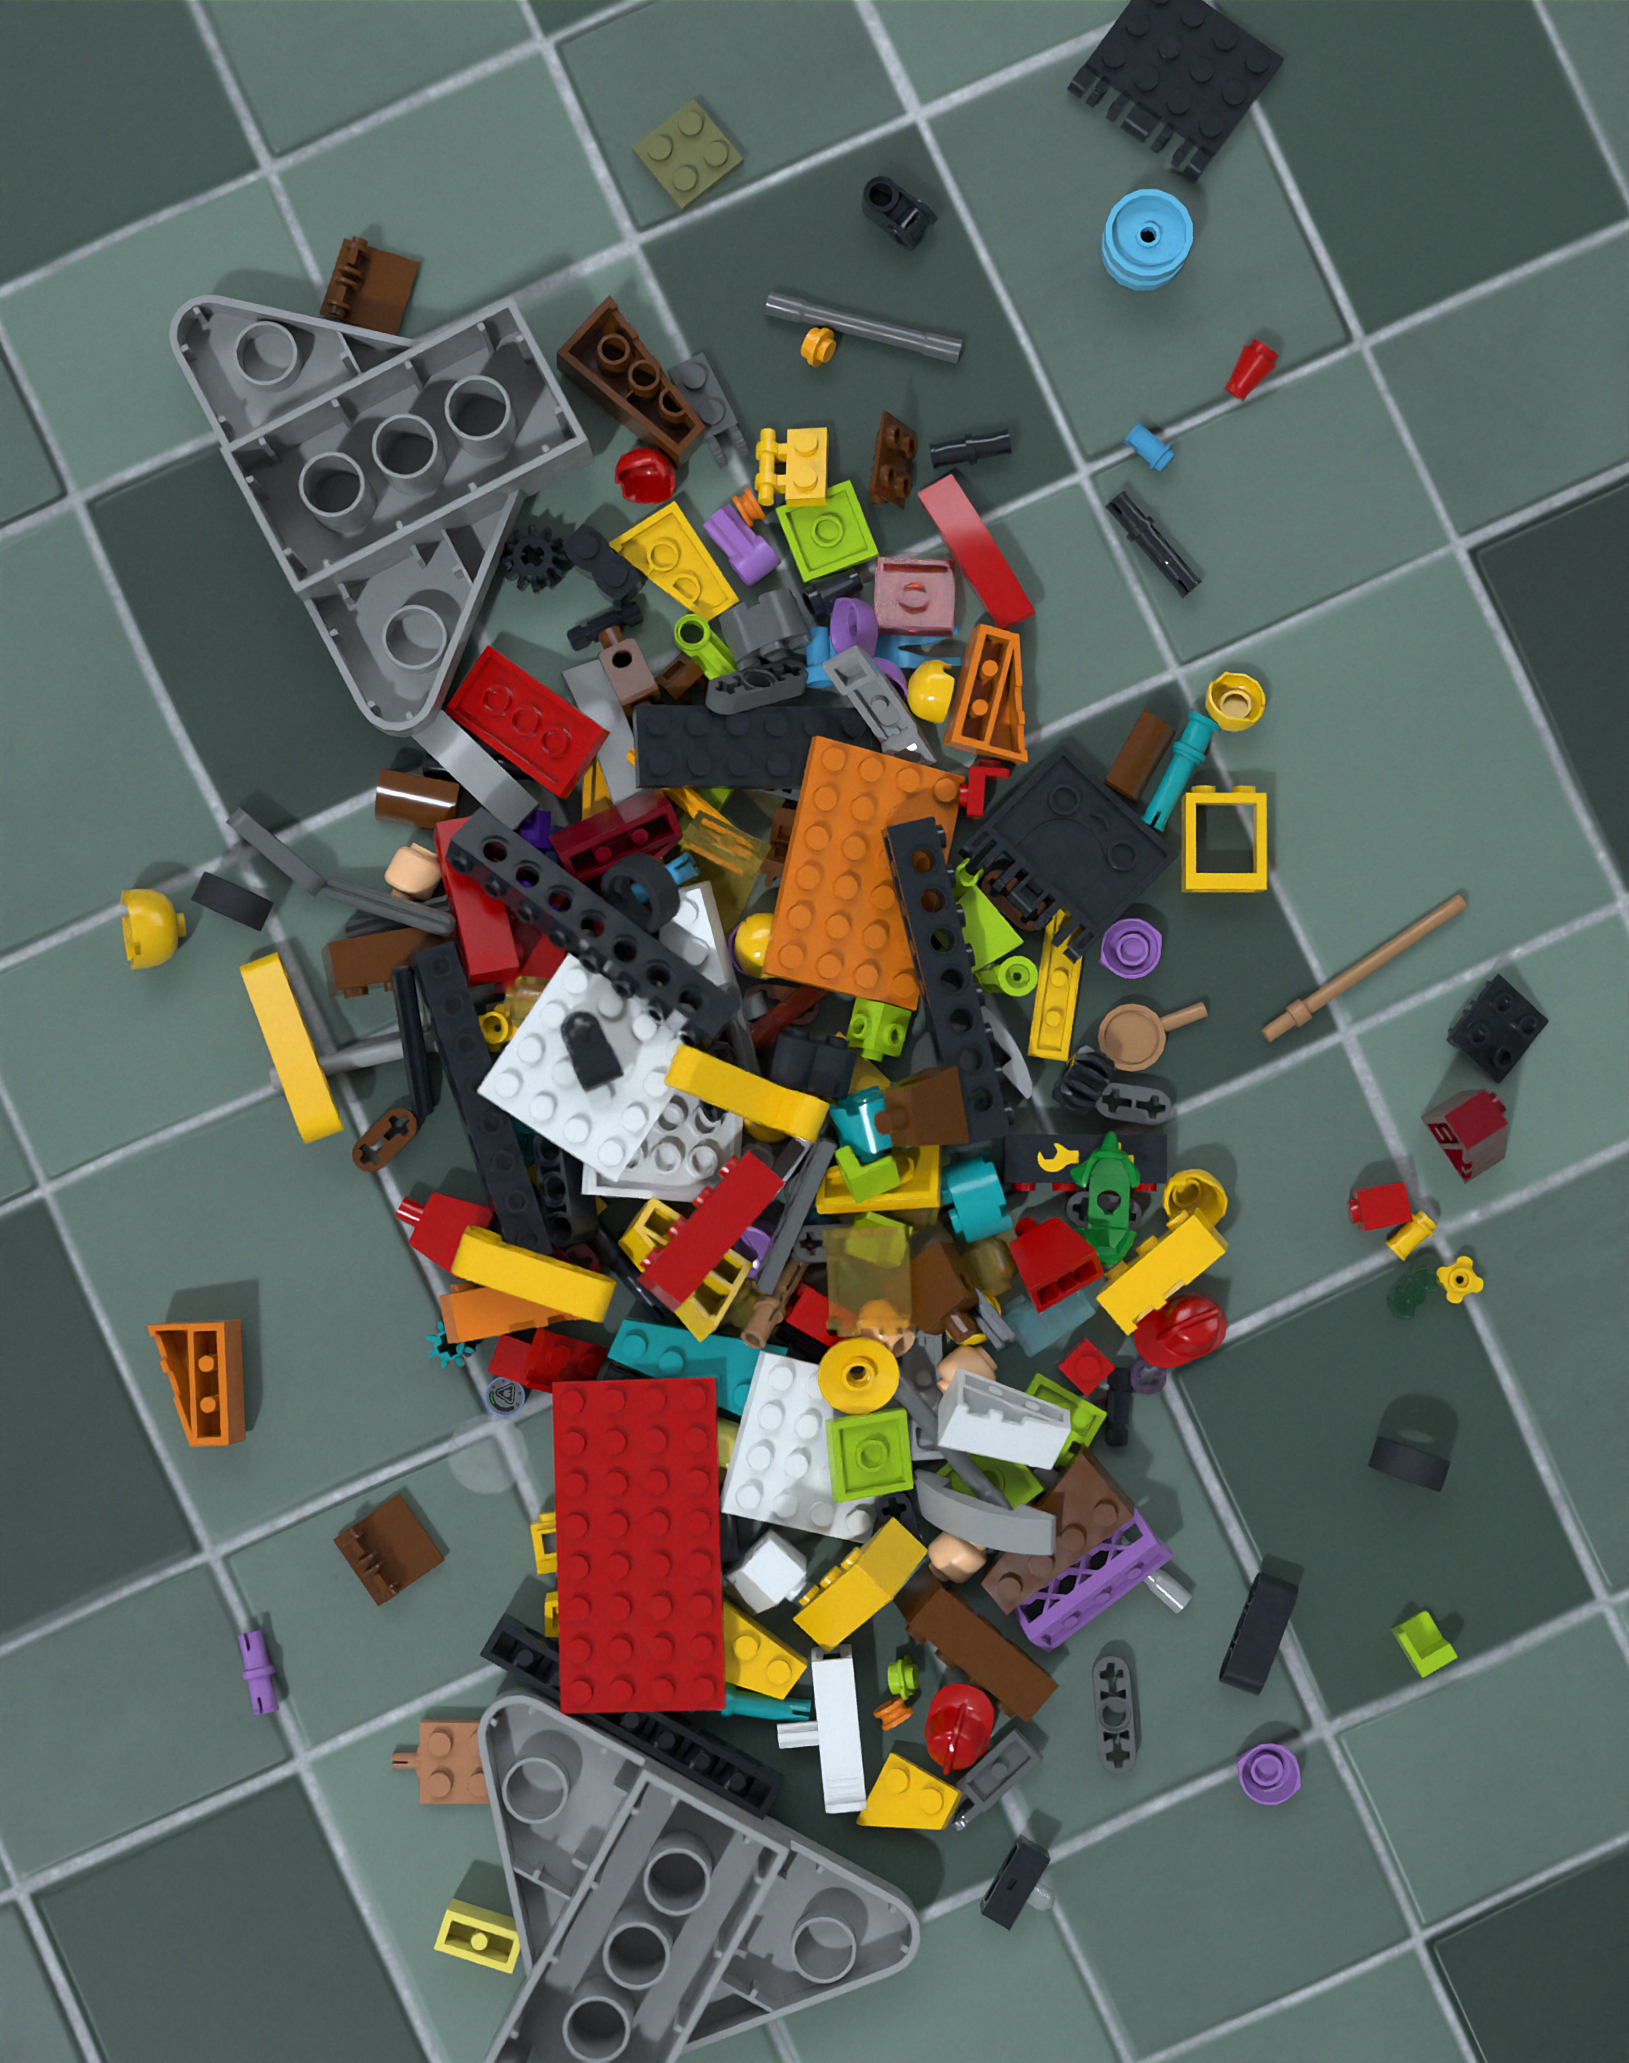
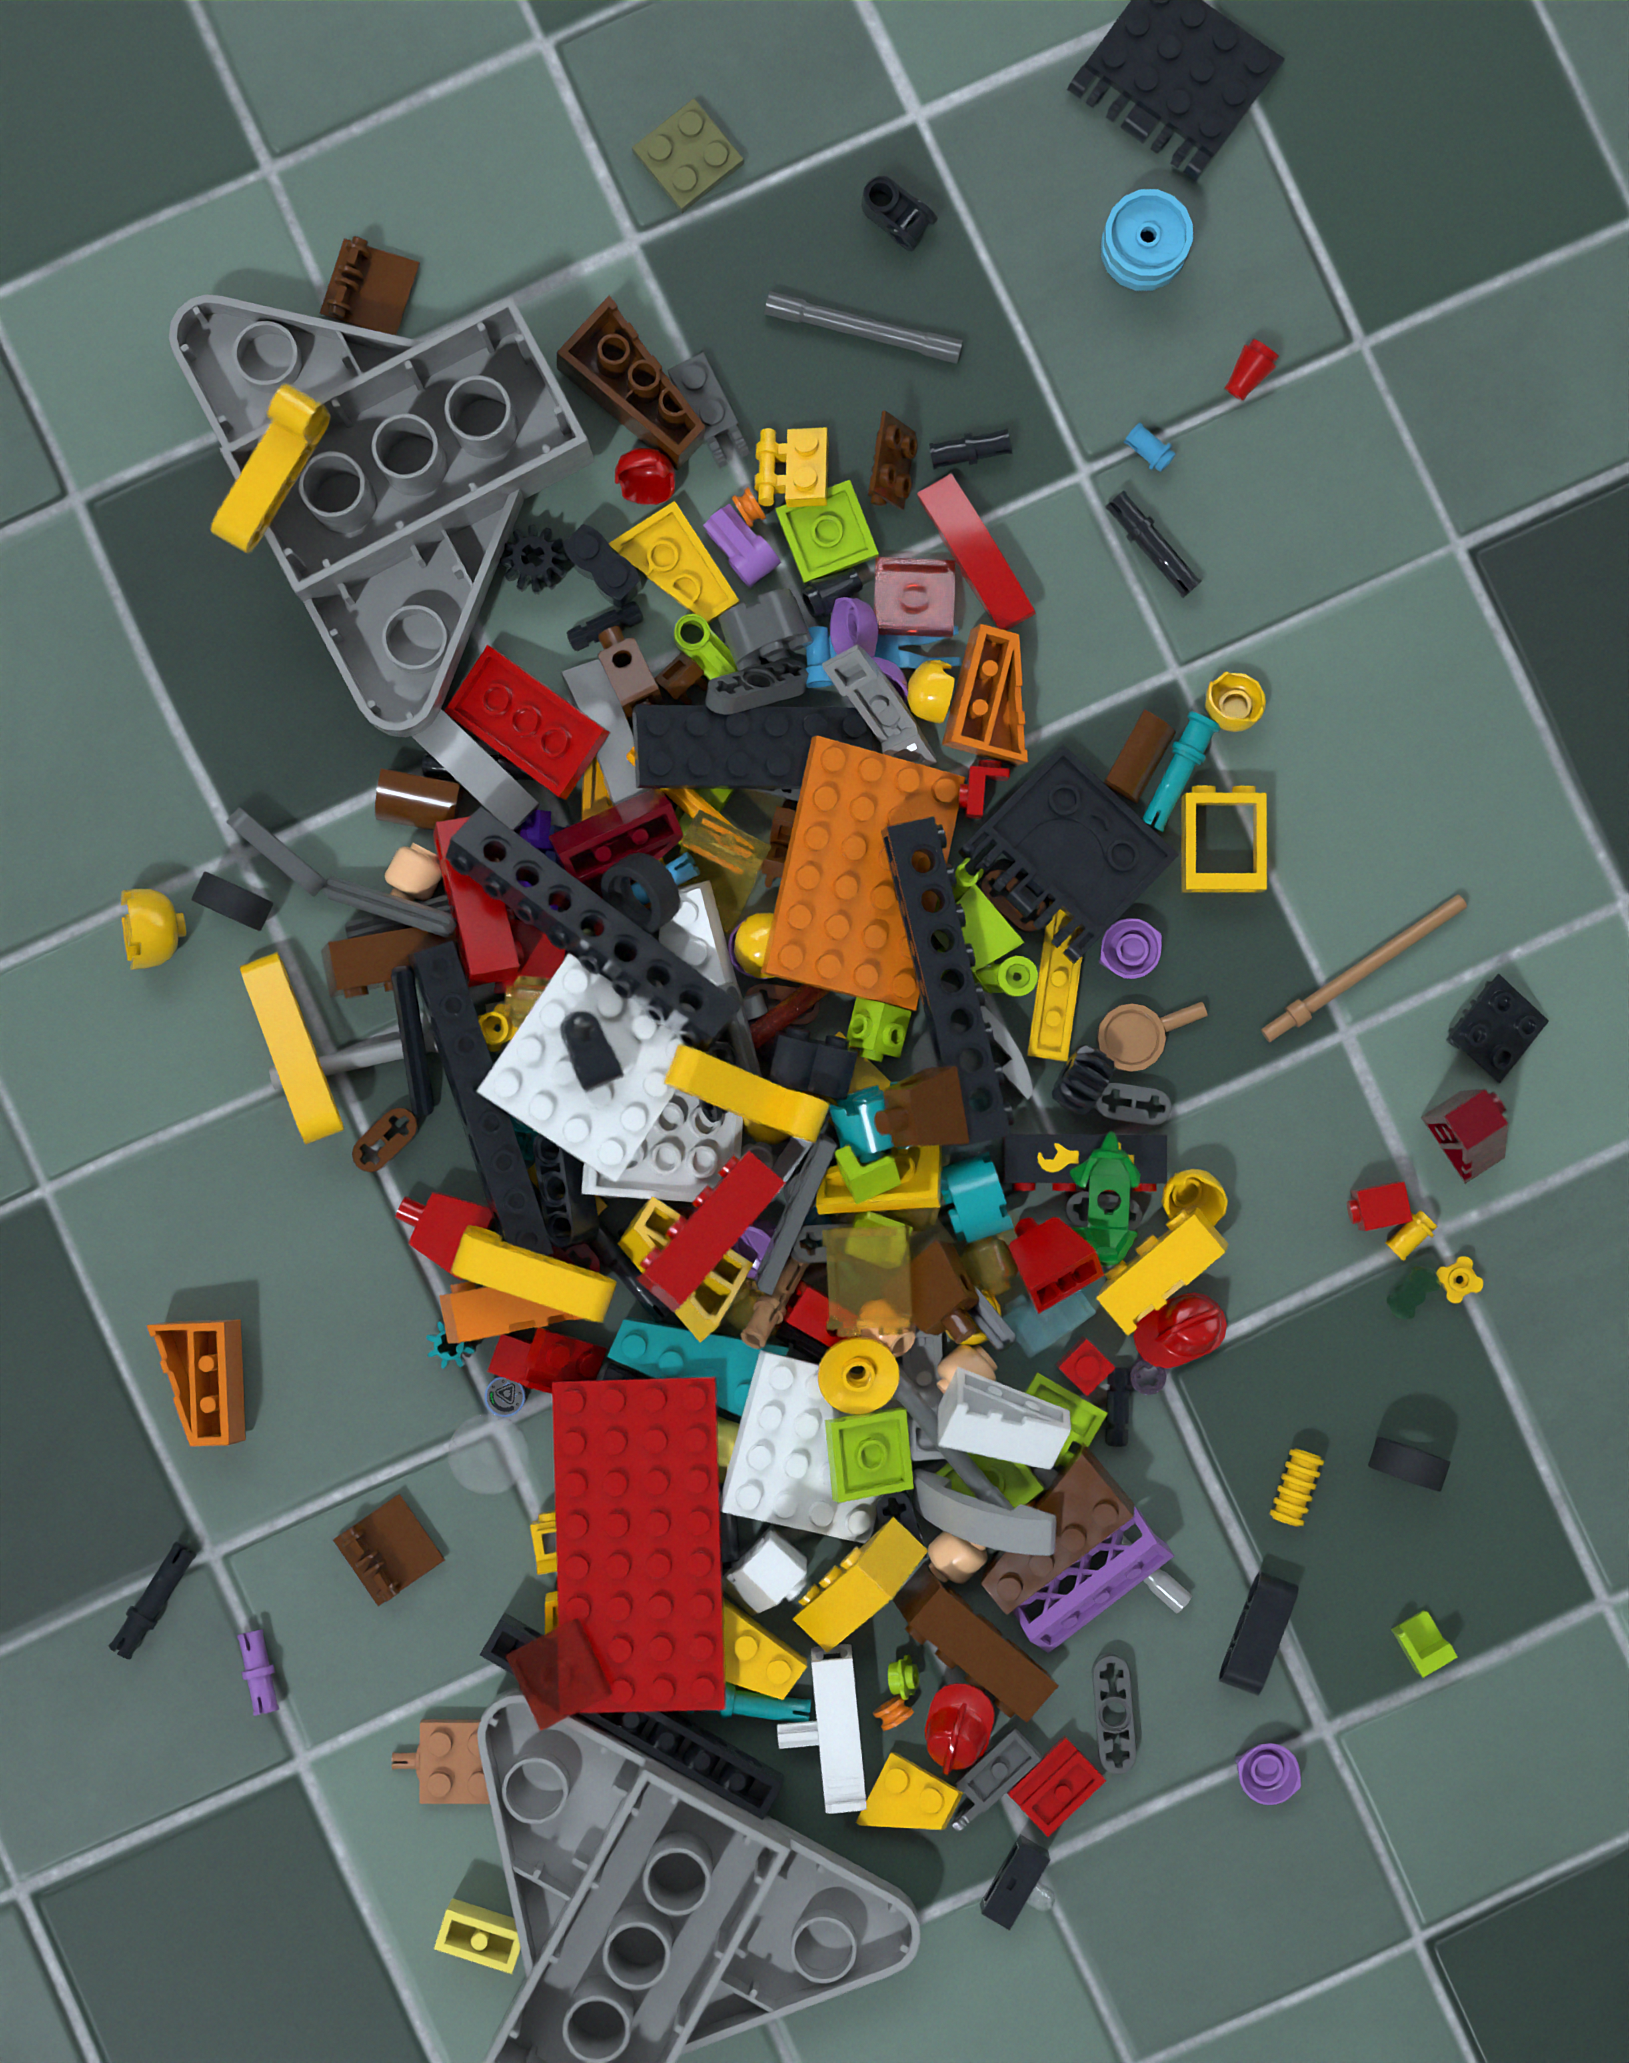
(143, 1615): none -> black pin
(272, 469): none -> yellow beam
(559, 1674): none -> clear red tile
(818, 346): light orange plate -> none
(1056, 1786): none -> red plate
(1296, 1487): none -> yellow piece

